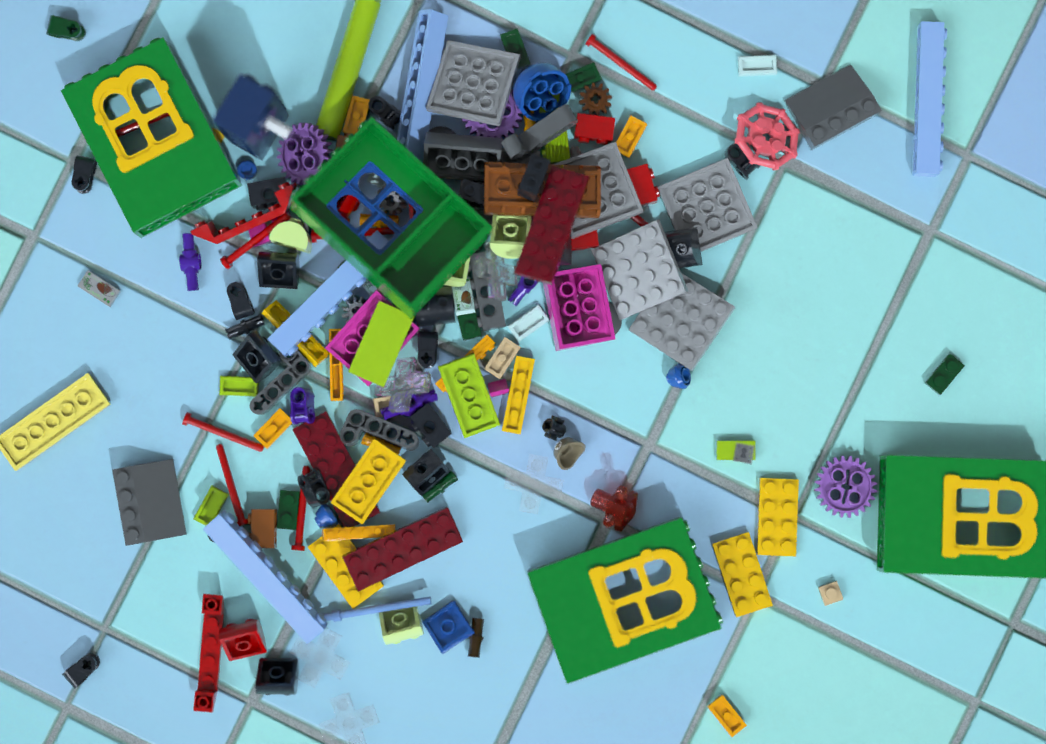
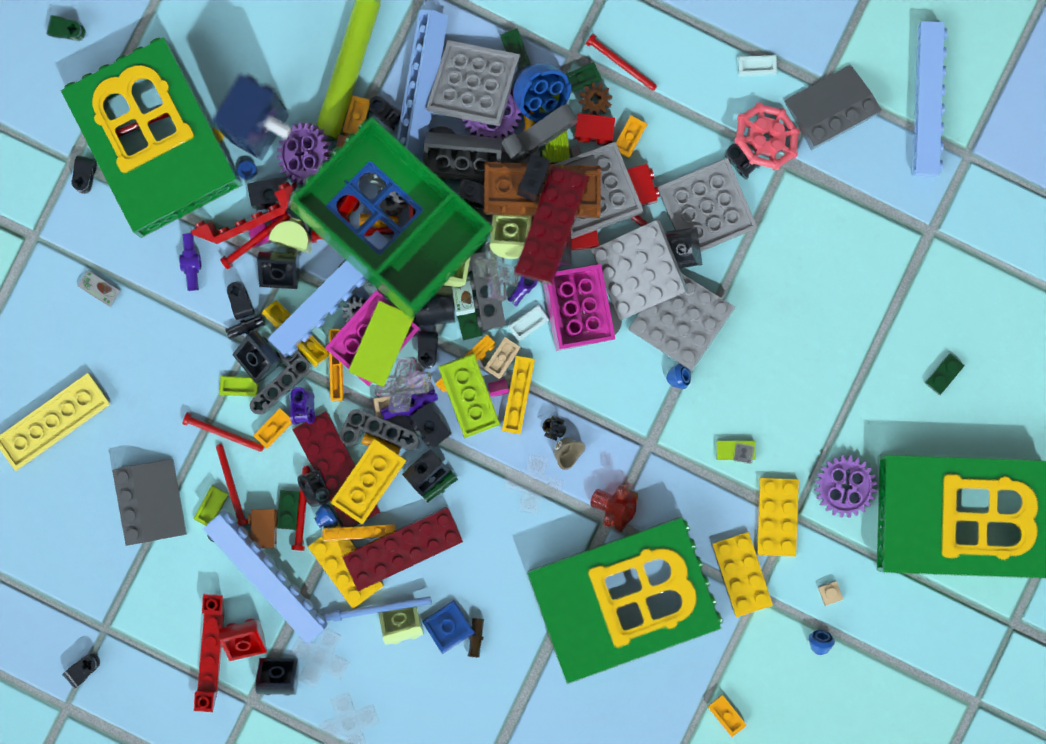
(821, 642): none -> blue cone

